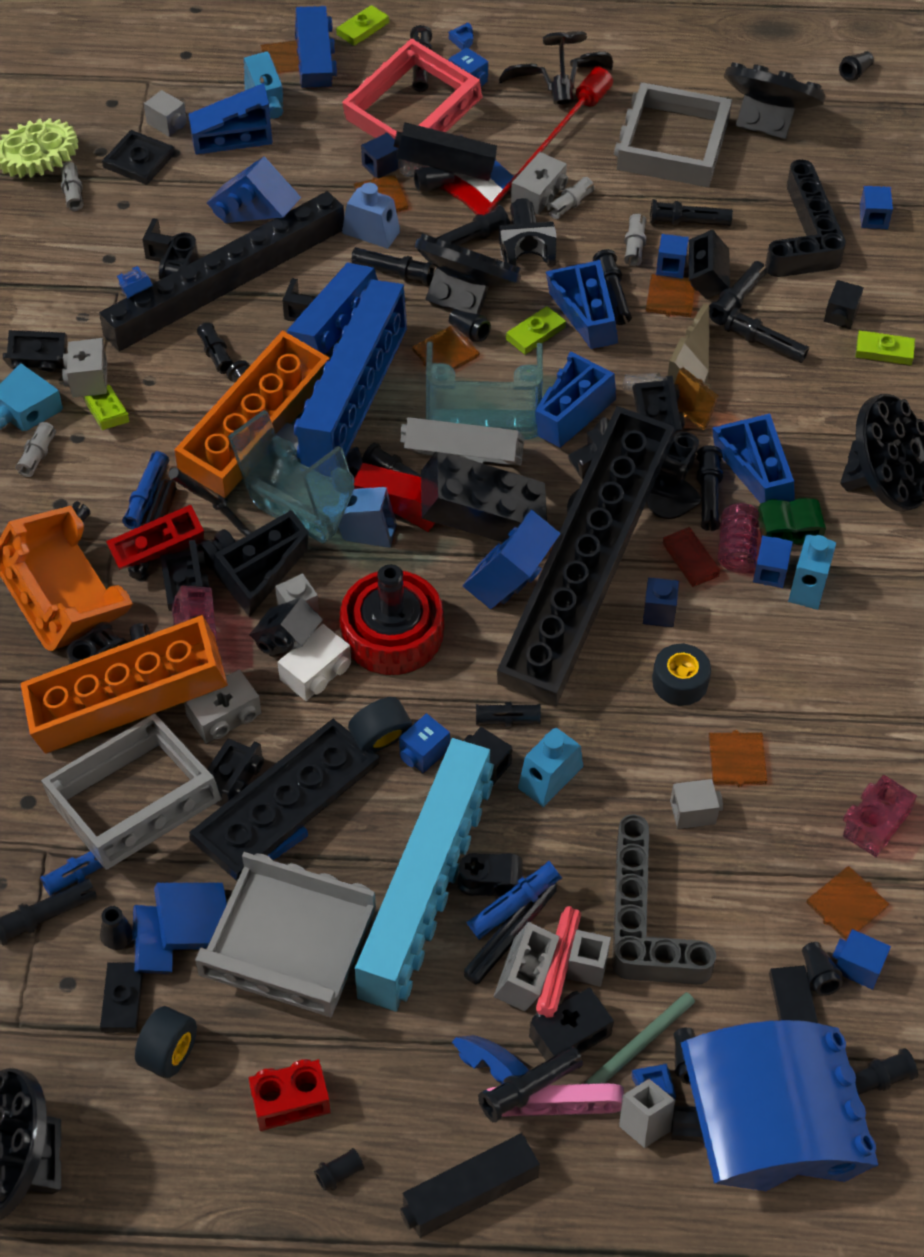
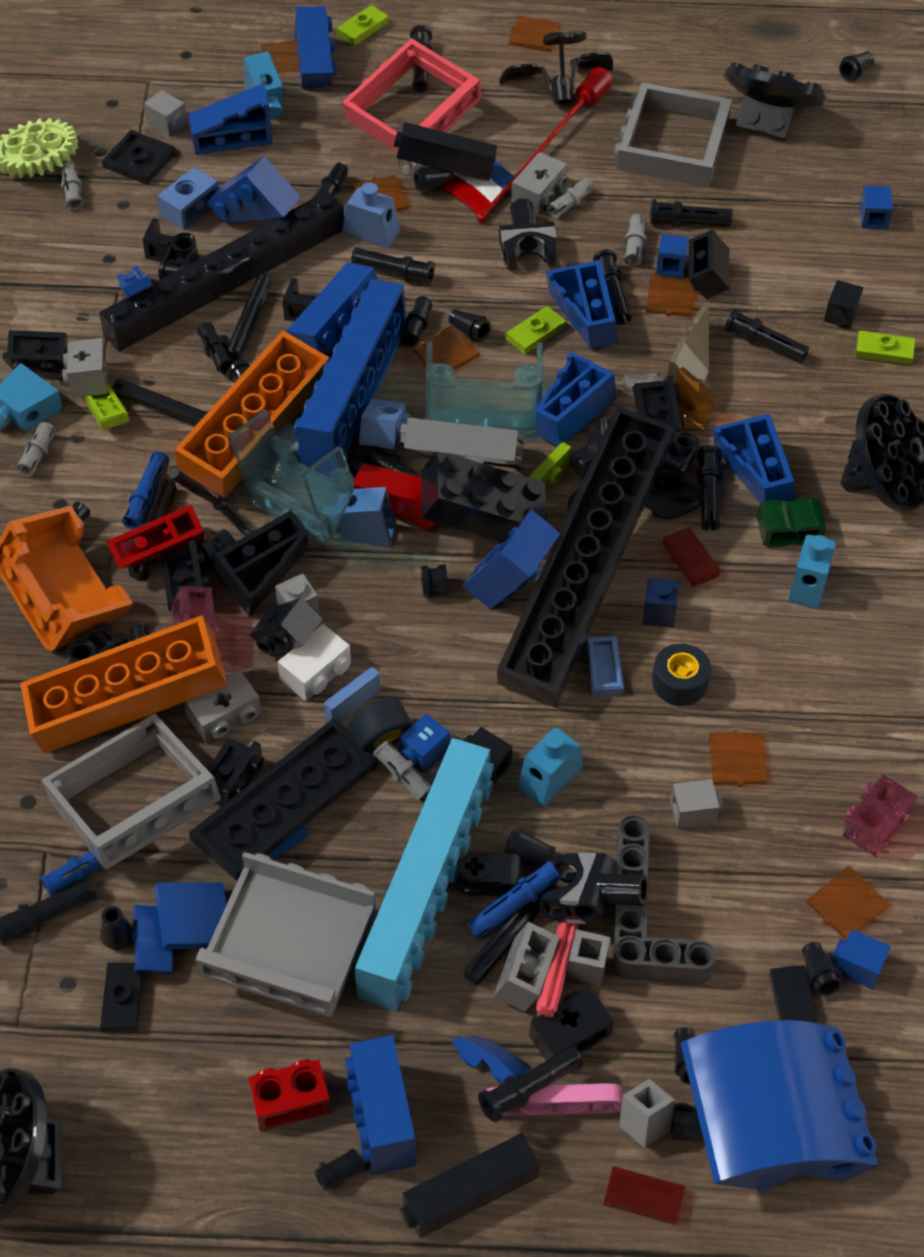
(158, 401): none -> black axle
(165, 1041): black wheel -> none
(187, 198): none -> medium blue brick
(249, 316): none -> black axle
(333, 180): none -> black axle
(352, 696): none -> medium blue tile
(380, 156): dark blue brick -> none
(380, 1105): none -> blue brick
(382, 423): none -> medium blue brick
(392, 621): red wheel -> none
(402, 770): none -> light grey pin
(416, 321): none -> black pin
(434, 580): none -> black wheel
(462, 36): blue tile -> none
(463, 274): black bracket -> none
(471, 63): blue brick -> none
(480, 227): black pin -> none
(529, 848): none -> black cone
(530, 33): none -> clear orange piece
(530, 715): black pin -> none
(553, 467): none -> lime plate
(591, 888): none -> black connector
(604, 666): none -> medium blue tile
(642, 1040): sand green bar -> none
(644, 1195): none -> clear red tile
(658, 1074): blue tile -> none
(734, 296): black pin -> none
(738, 537): clear pink piece -> none
(772, 561): blue brick -> none
(824, 241): black beam -> none
(886, 1072): black pin -> none

